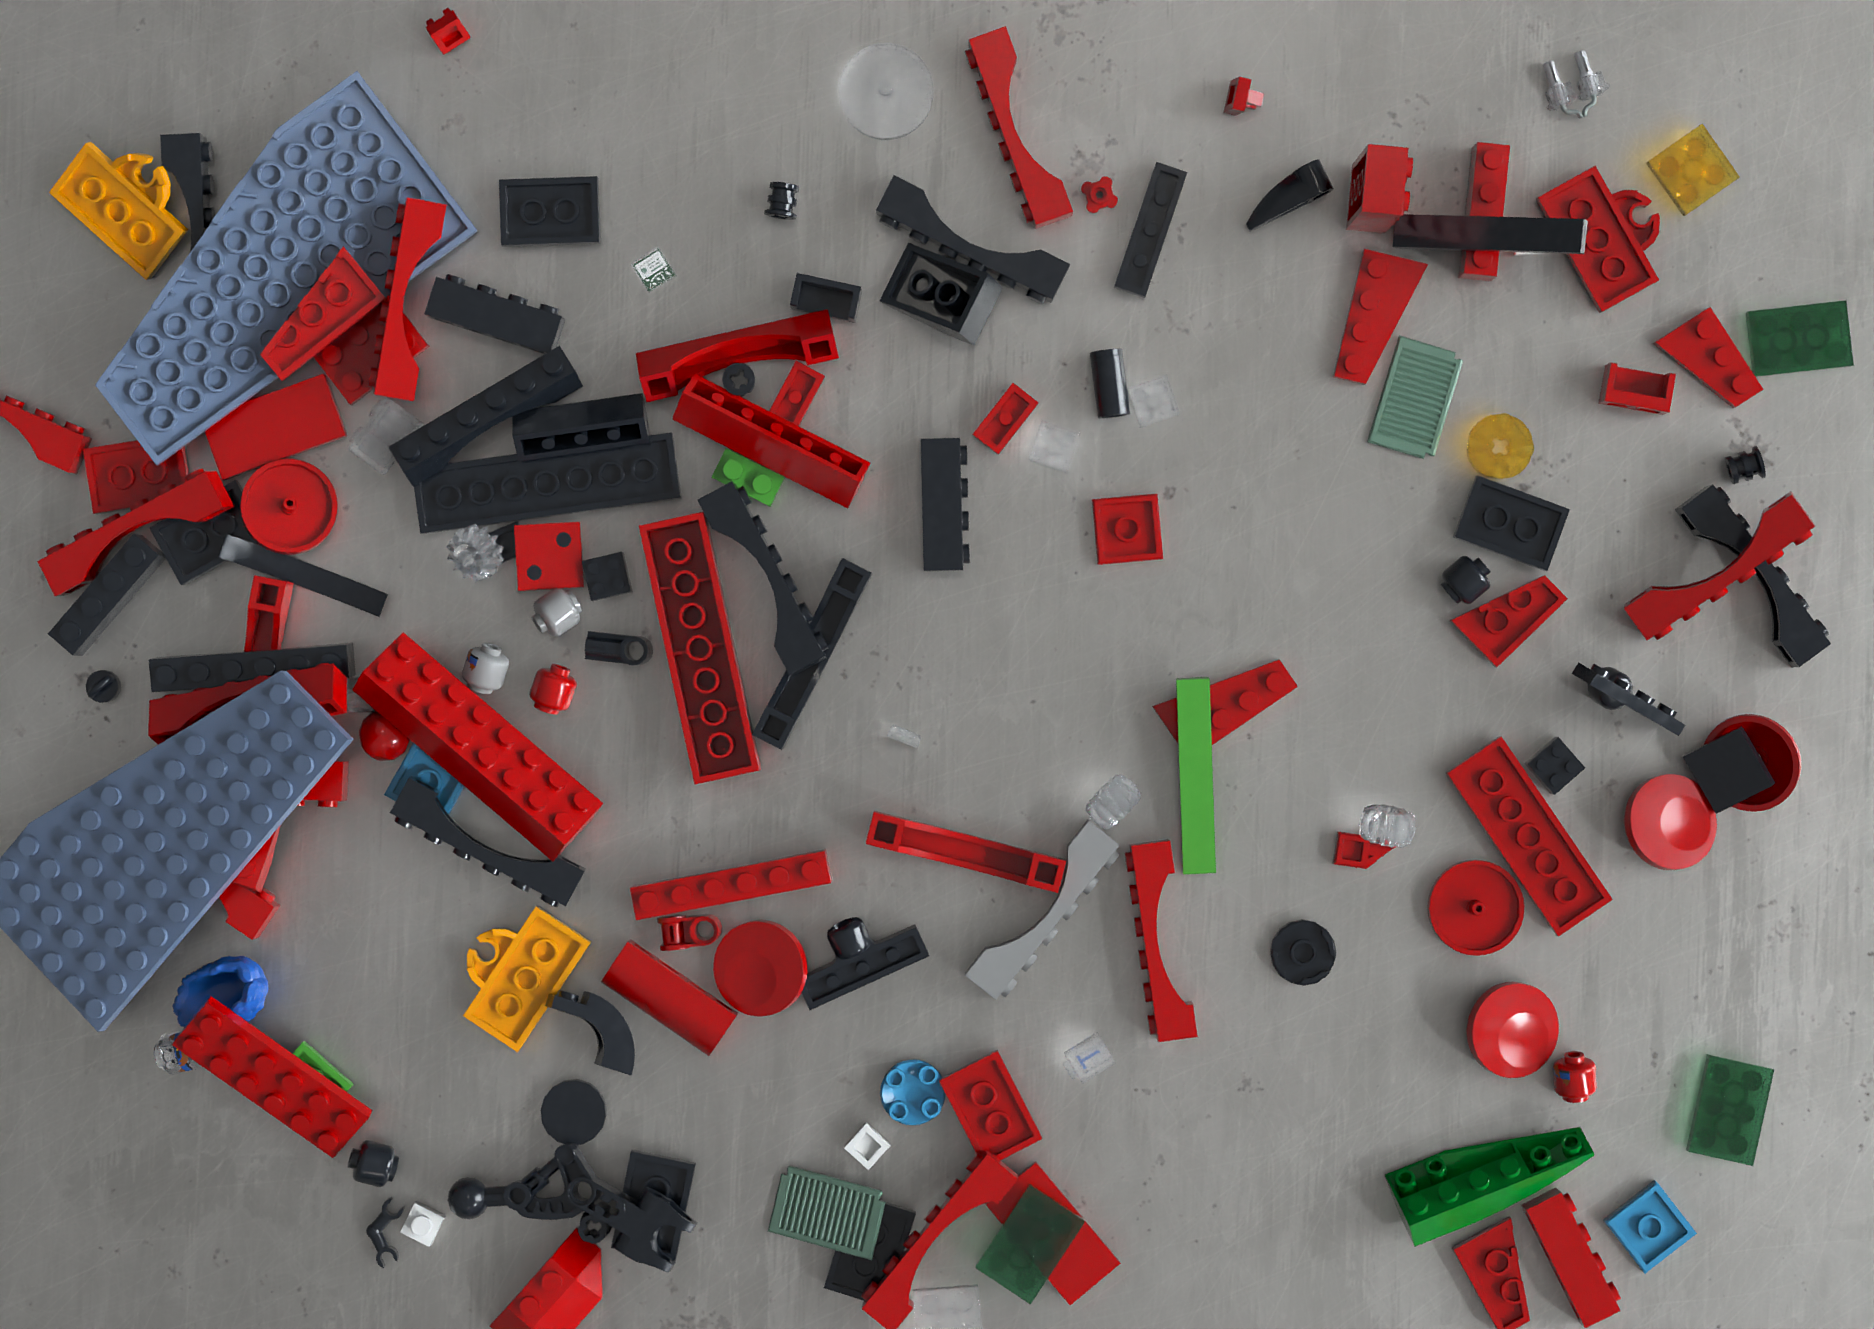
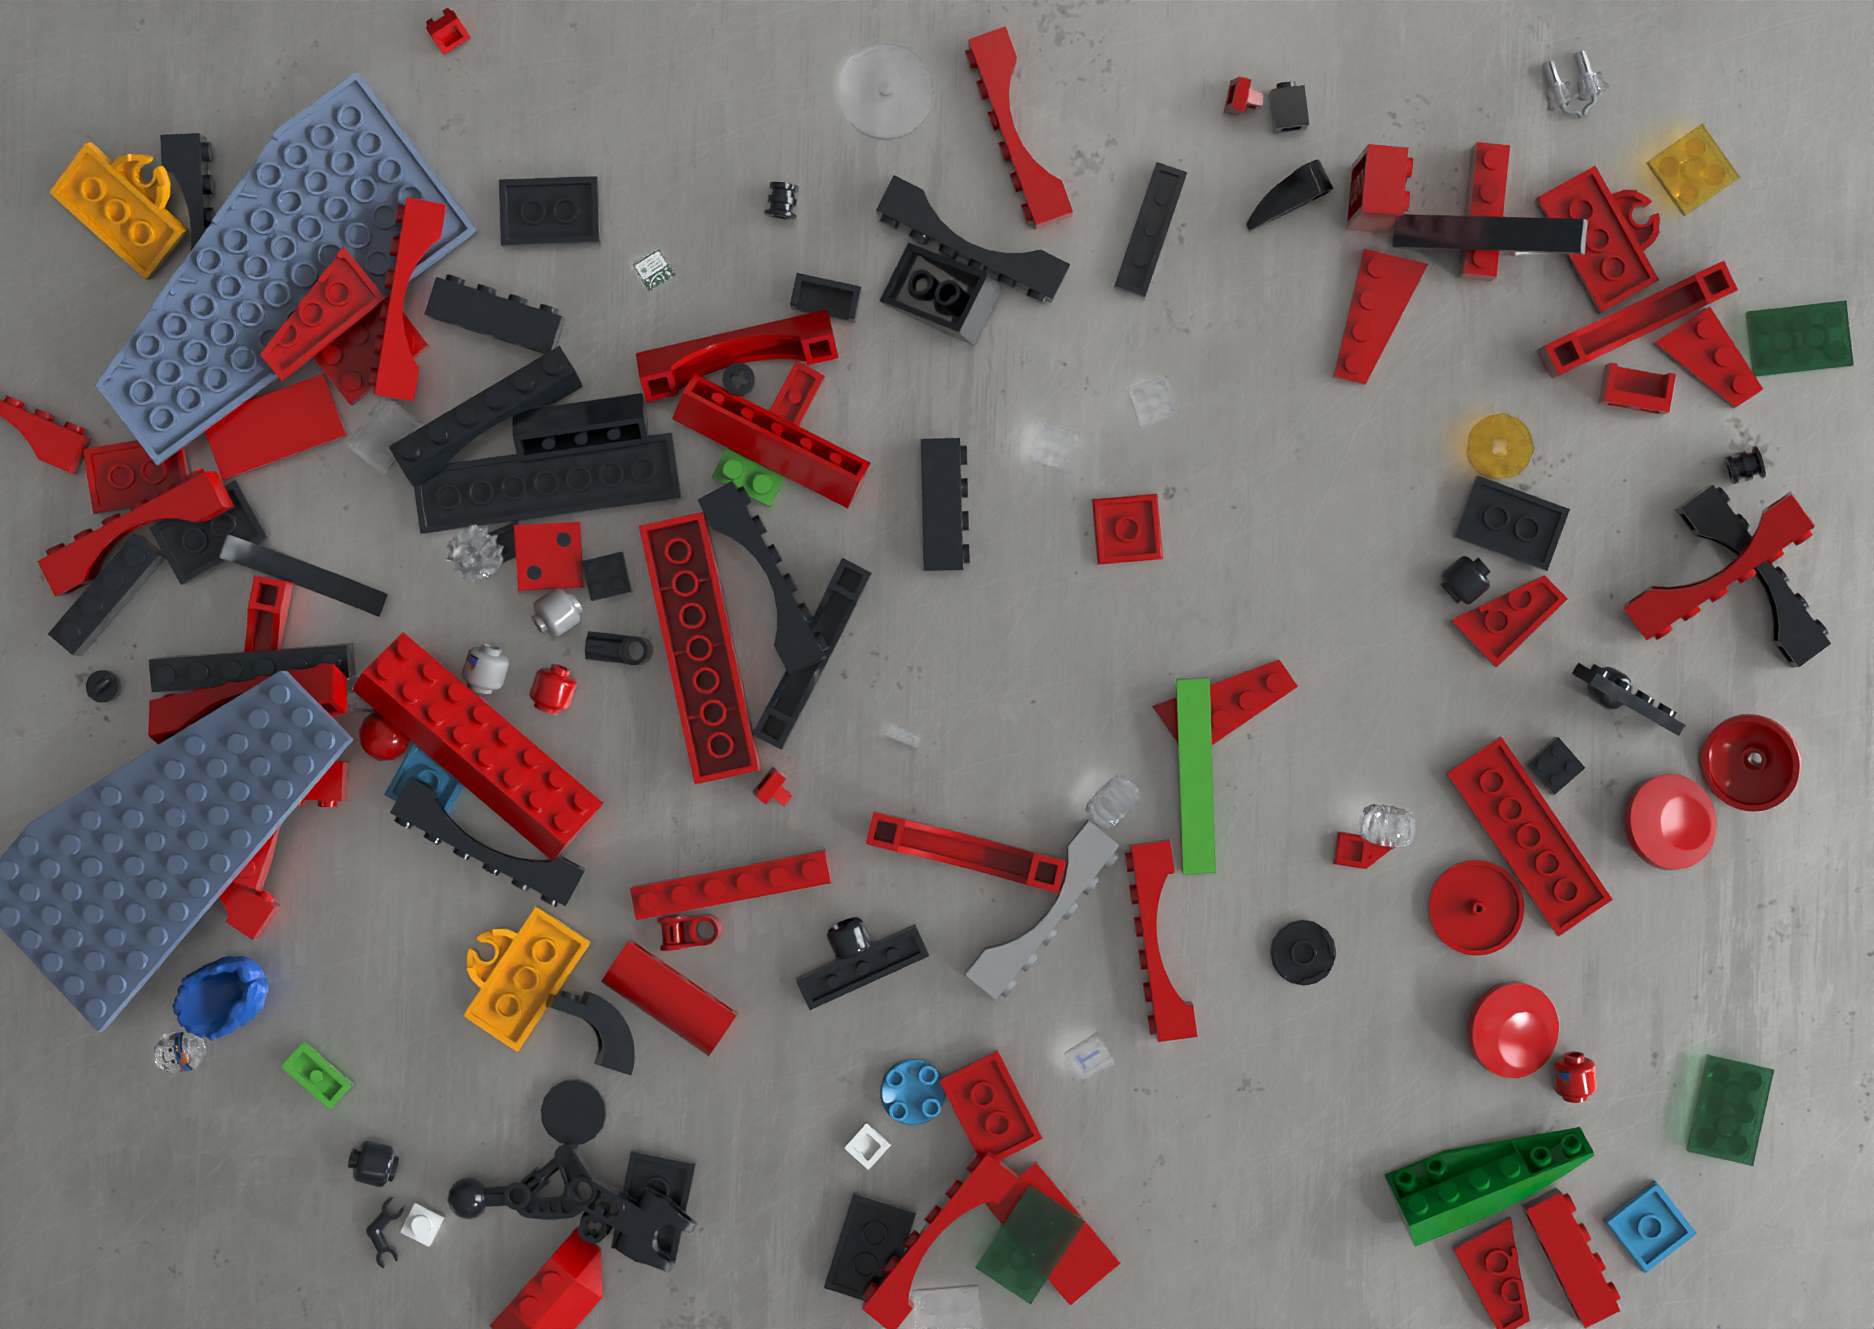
(272, 1077): red plate -> none
(288, 506): red piece -> none
(760, 968): red piece -> none
(771, 787): none -> red tile
(827, 1212): sand green window -> none
(1005, 418): red plate -> none
(1103, 186): red plate -> none
(1110, 383): black pin -> none
(1289, 107): none -> black brick
(1415, 398): sand green window -> none
(1638, 319): none -> red arch
(1729, 769): black tile -> none

